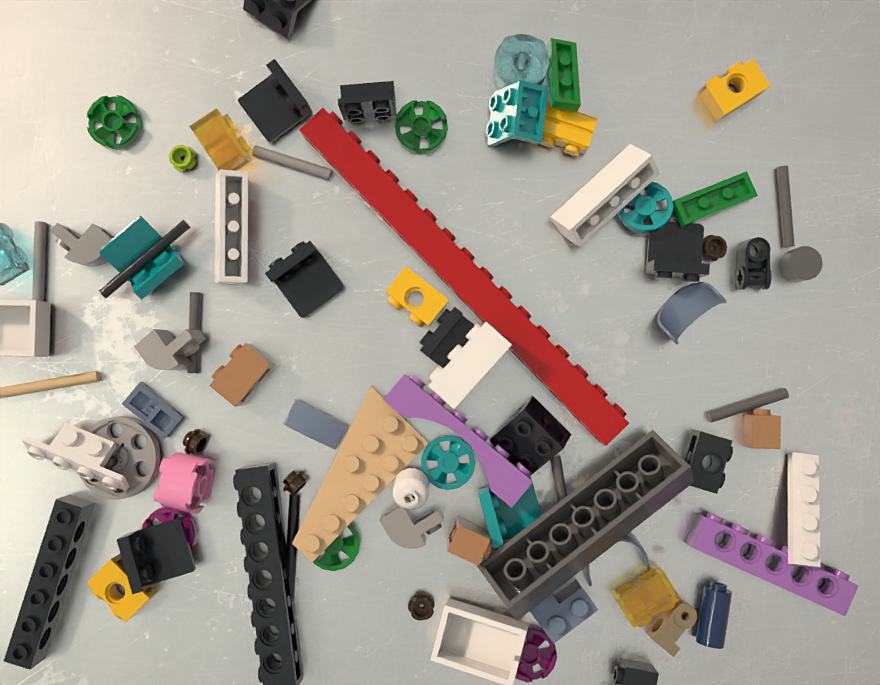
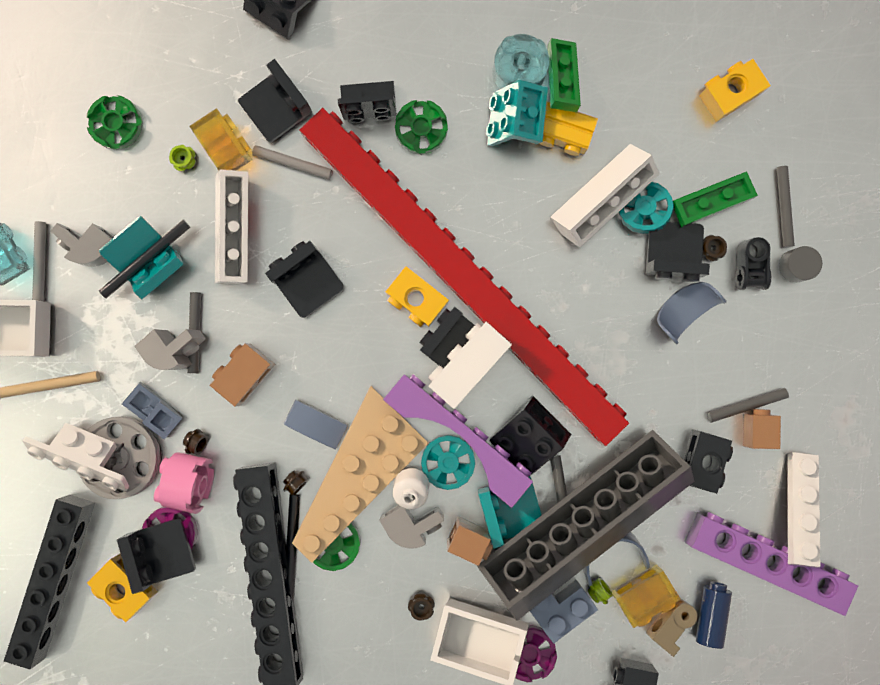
(600, 591): none -> lime plate

